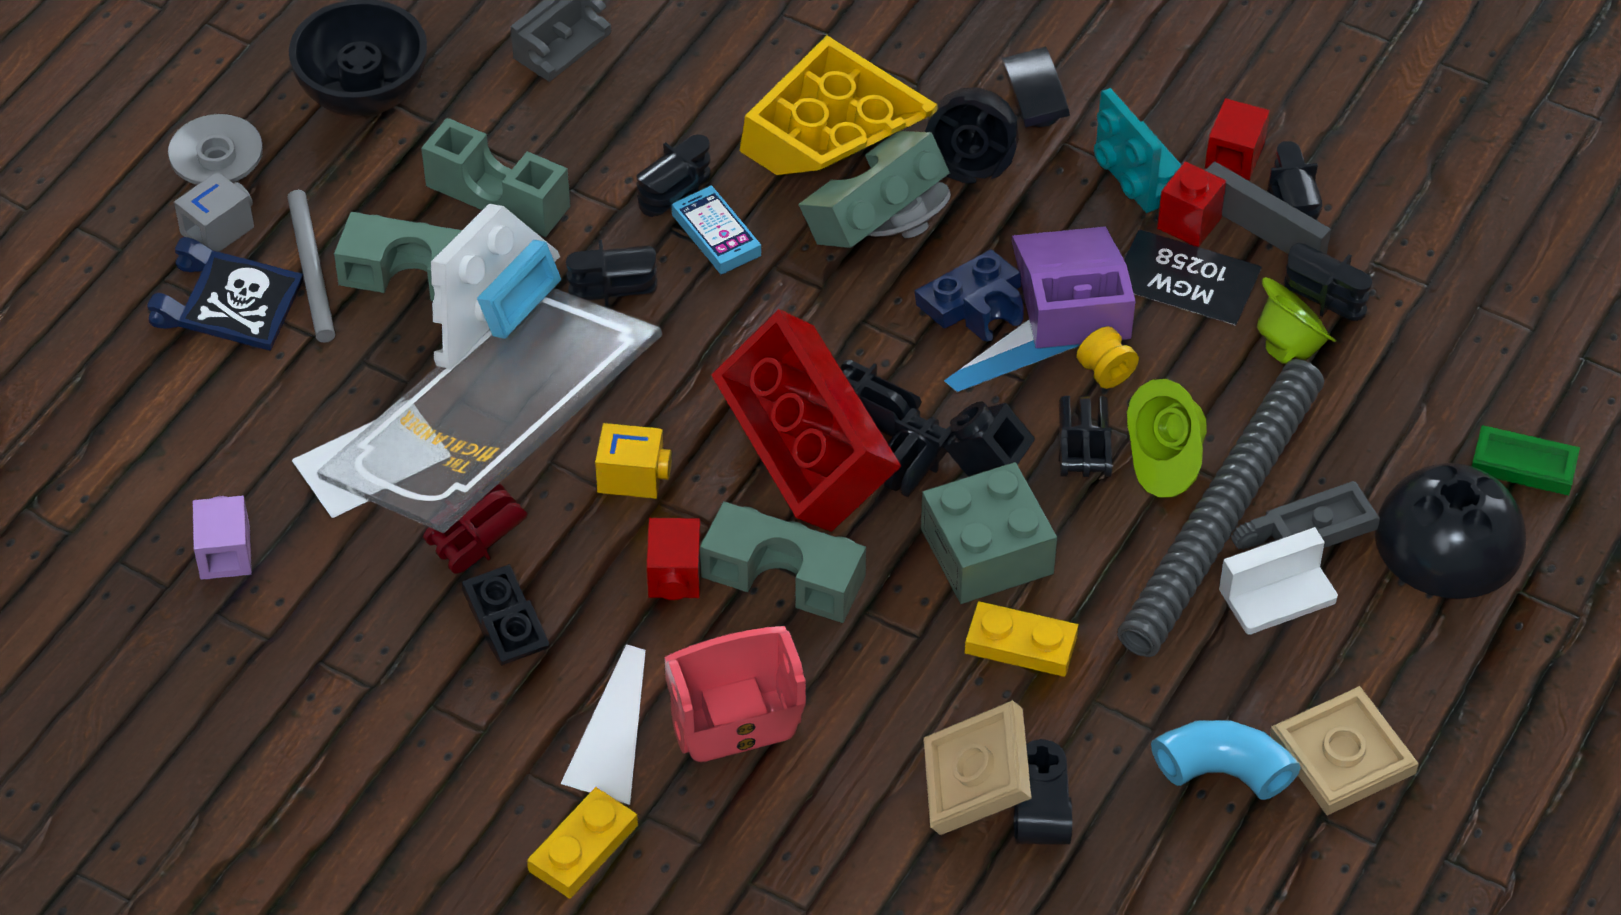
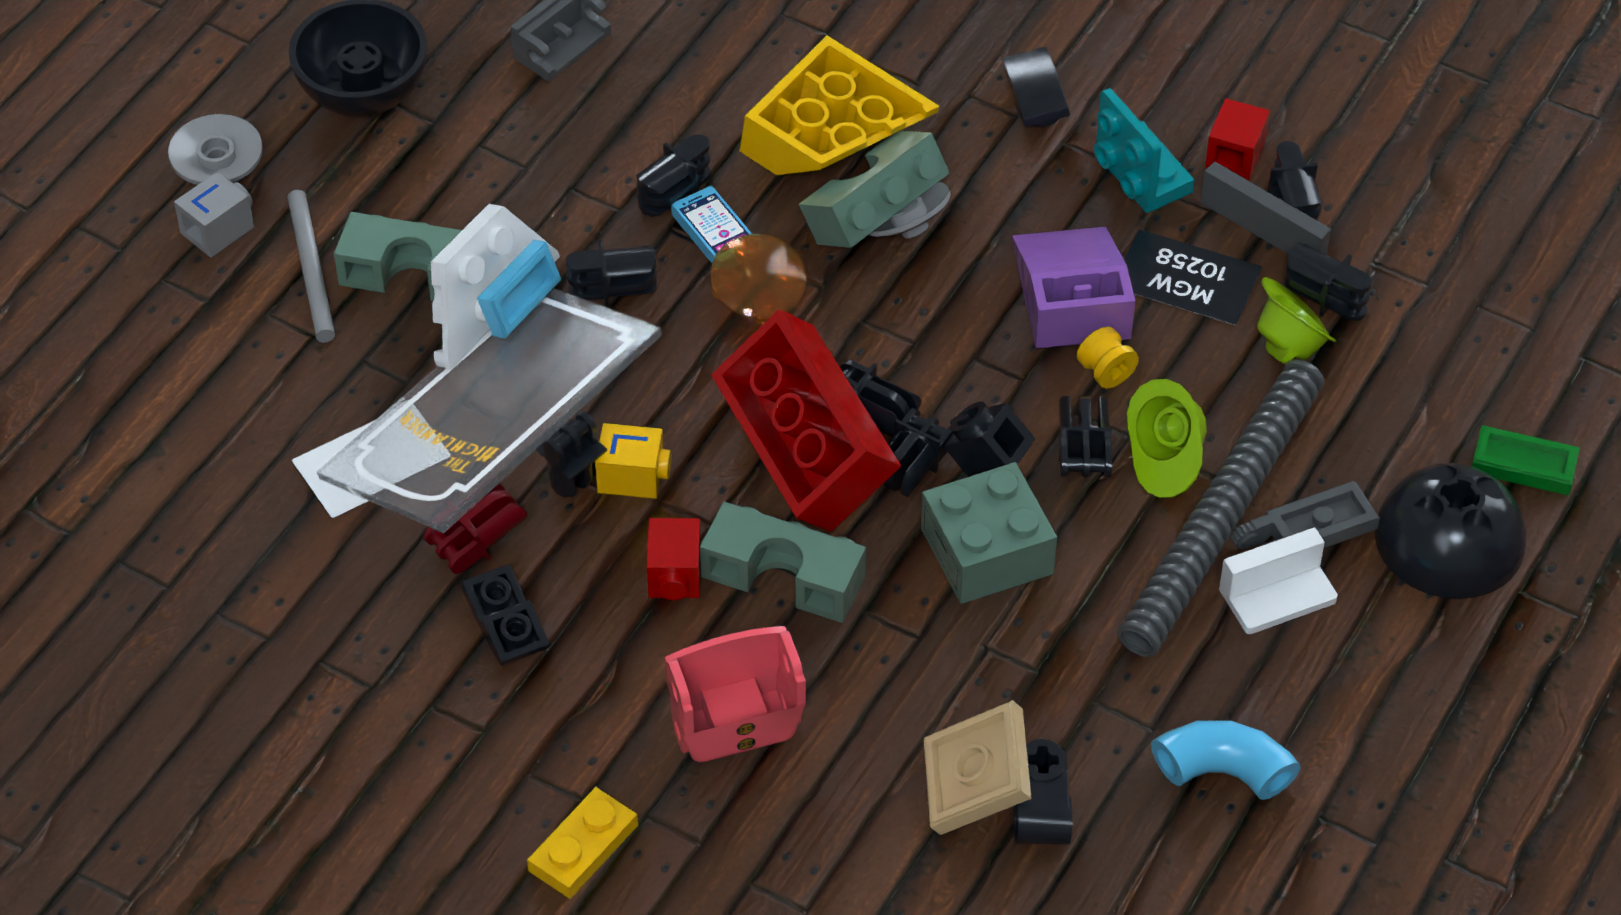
(221, 537): lavender brick -> none
(231, 298): flag -> none
(464, 168): sand green arch -> none
(572, 455): none -> black arm
(609, 743): white sticker -> none
(758, 276): none -> clear orange dish
(974, 133): black cylinder -> none
(975, 292): dark blue plate -> none
(1005, 356): dark azure sticker -> none
(1021, 638): yellow plate -> none
(1191, 204): red brick -> none
(1345, 750): tan tile -> none

